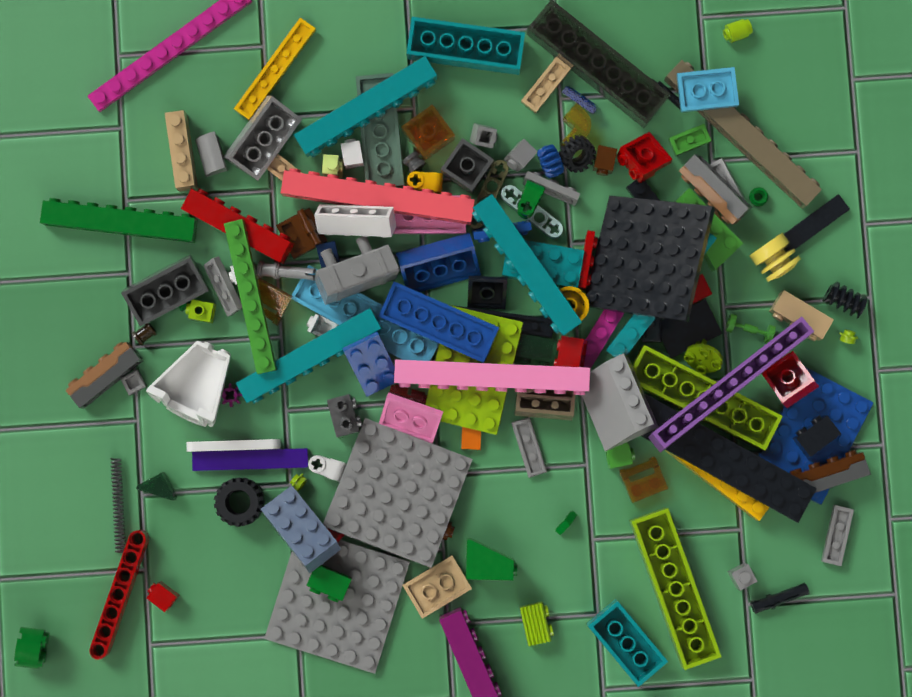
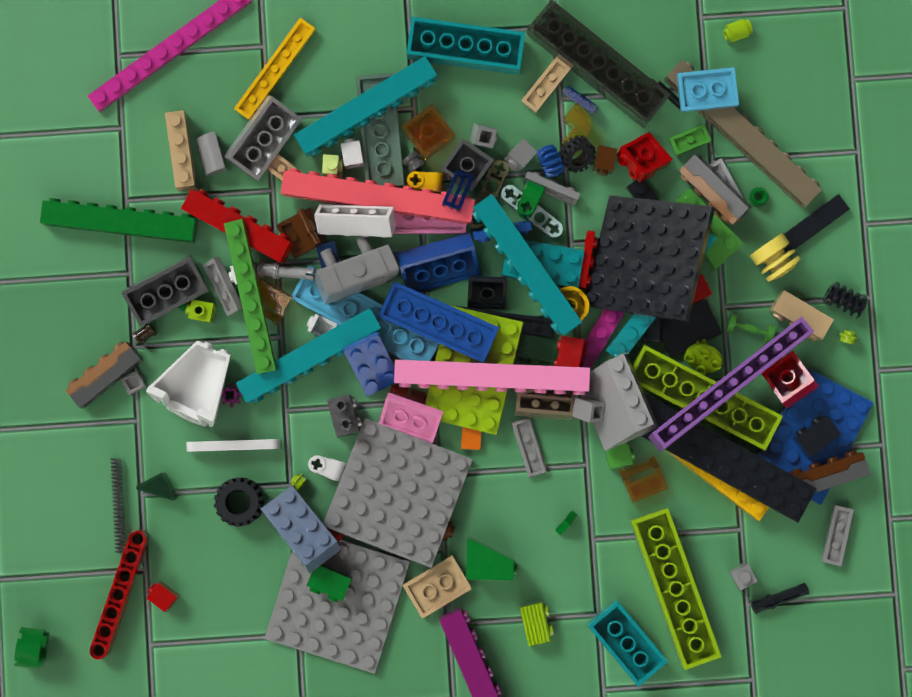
(250, 459): dark purple tile -> none
(452, 205): none -> clear blue tile
(588, 409): none -> light grey brick

